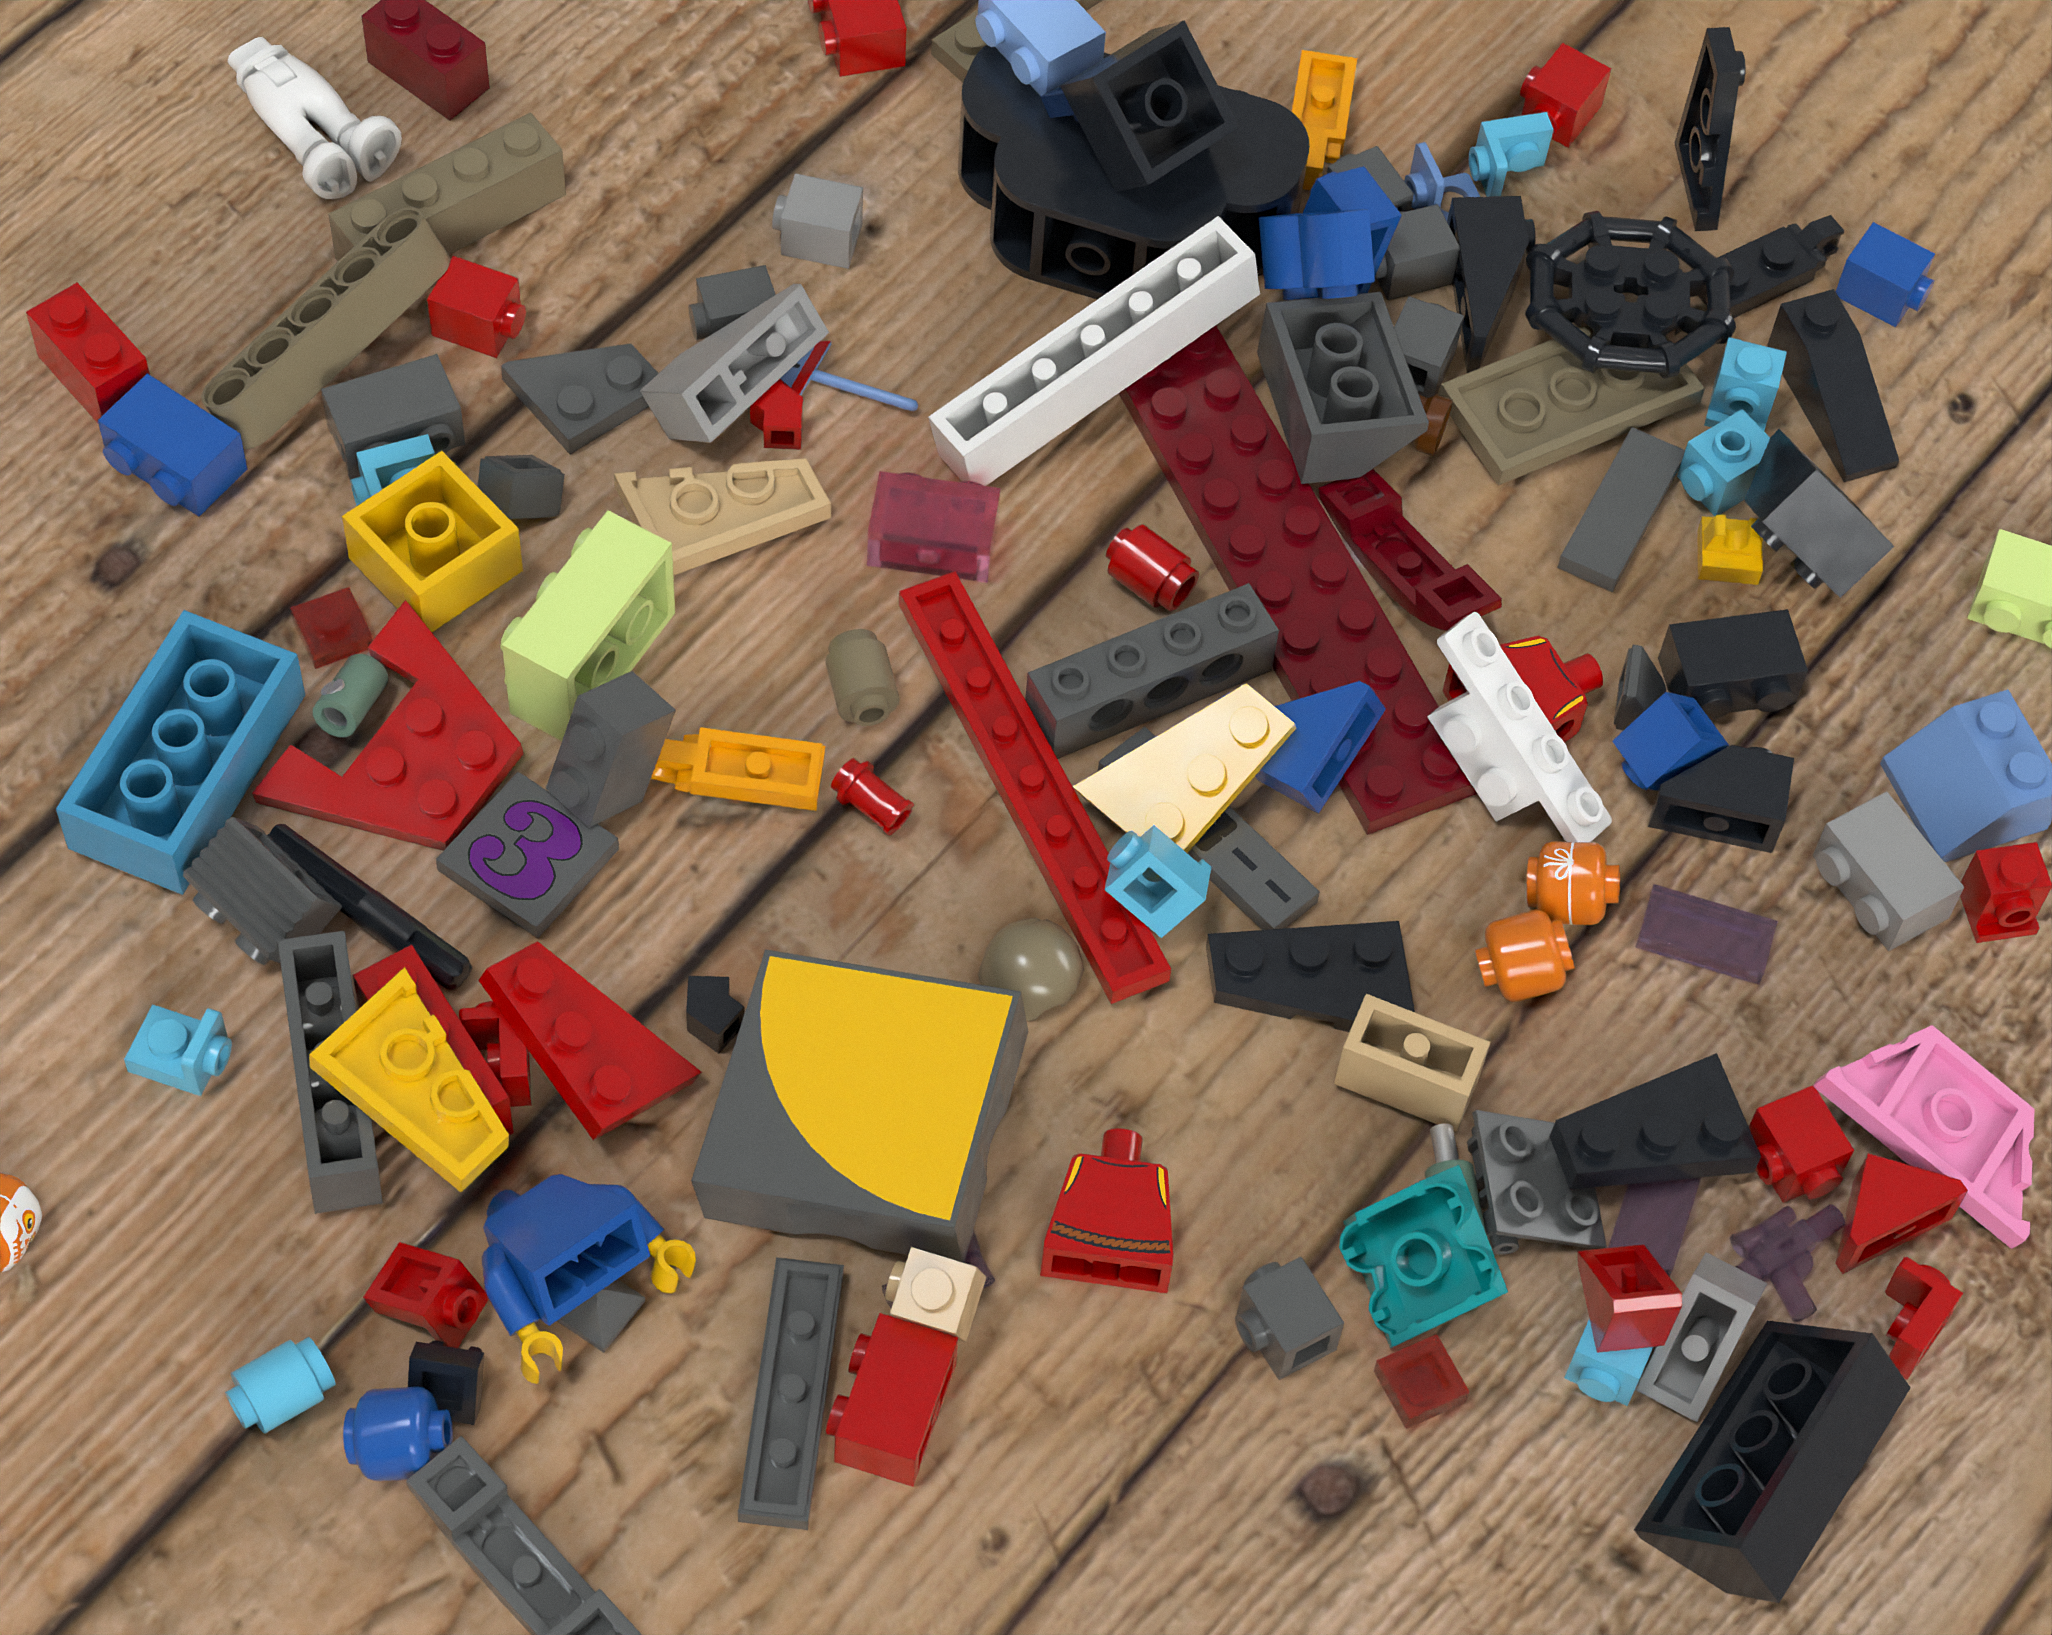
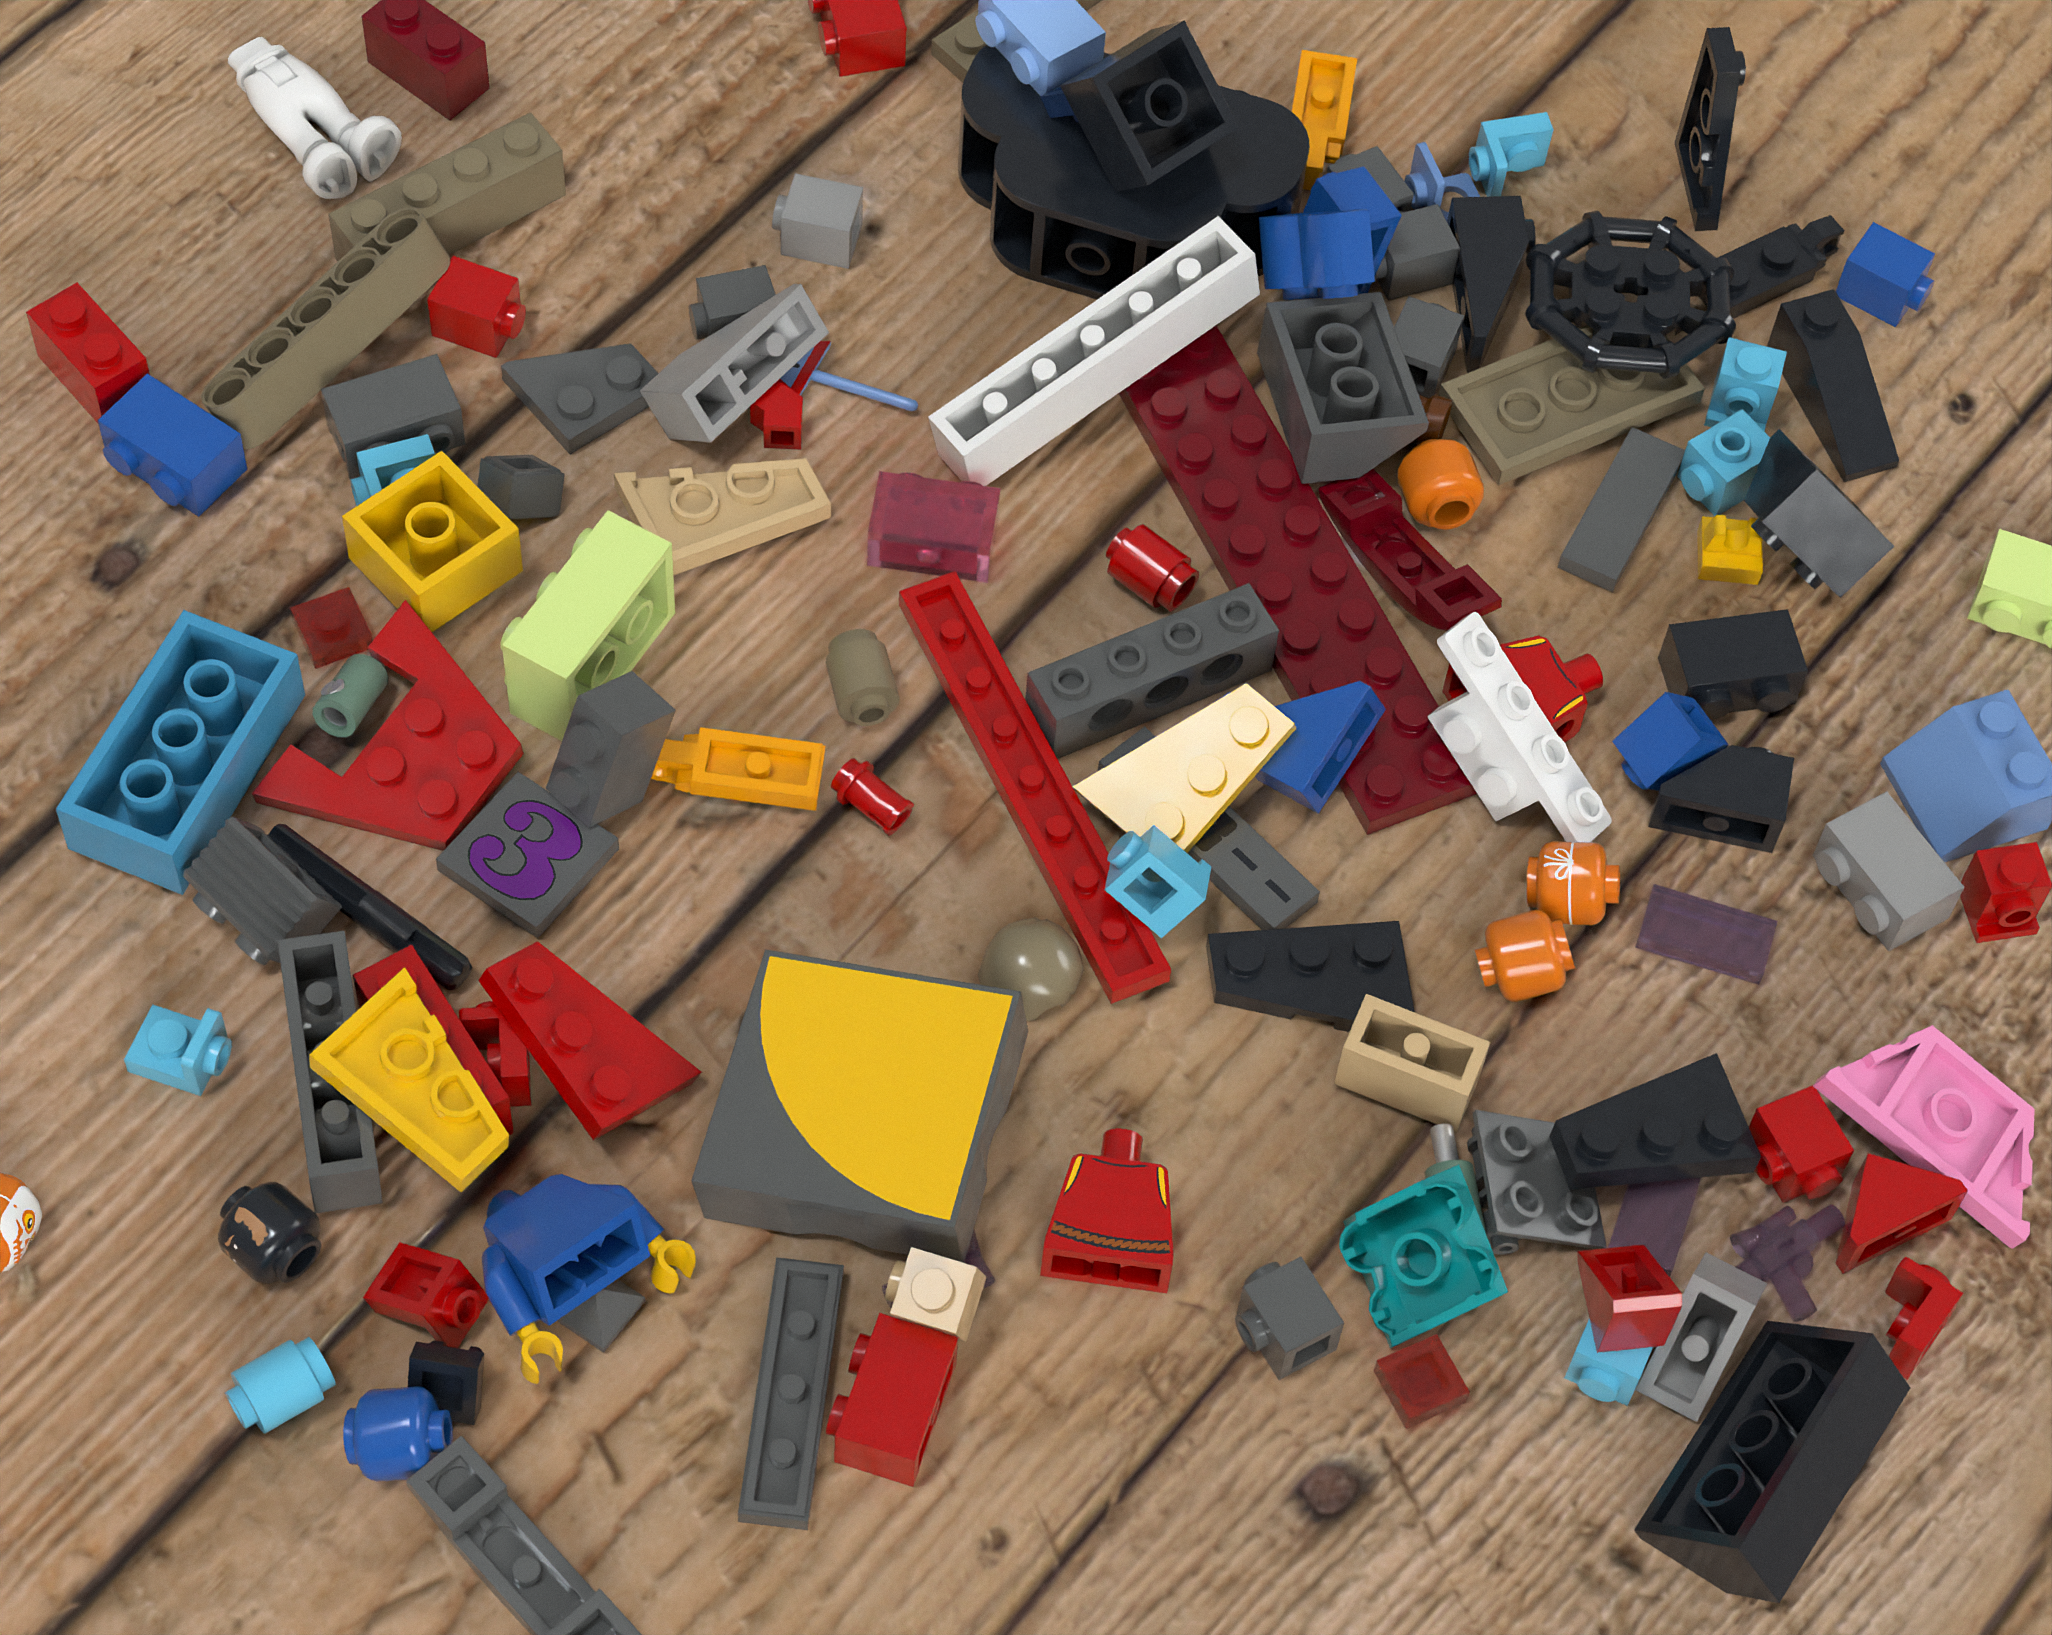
(269, 1233): none -> black head
(712, 1012): black piece -> none
(1440, 483): none -> orange head
(1568, 89): red brick -> none
(1637, 687): dark grey slope -> none

